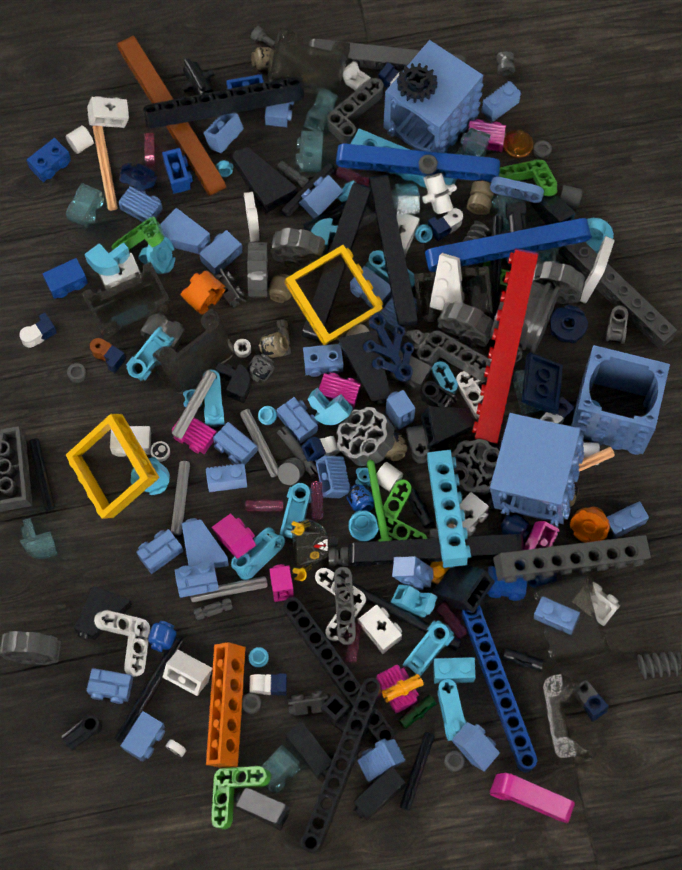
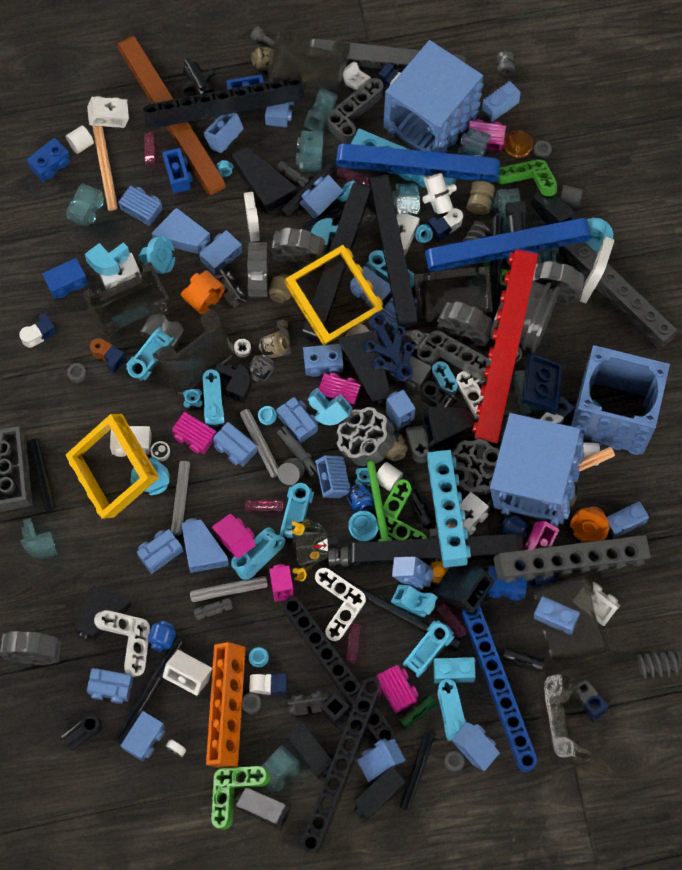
(139, 177): dark blue plate -> none
(148, 230): bright green beam -> none
(194, 404): light grey axle -> none
(196, 579): medium blue brick -> none
(226, 477): medium blue brick -> none
(317, 500): clear pink axle -> none
(321, 447): leg -> none
(347, 605): dark grey beam -> none
(382, 639): white brick -> none
(402, 688): light orange pin -> none
(419, 80): black gear -> none
(428, 164): dark grey tile -> none
(447, 282): white wing -> none
(507, 188): medium blue beam -> none
(532, 796): dark pink beam -> none
(563, 315): dark blue plate -> none
(617, 328): light grey piece -> none

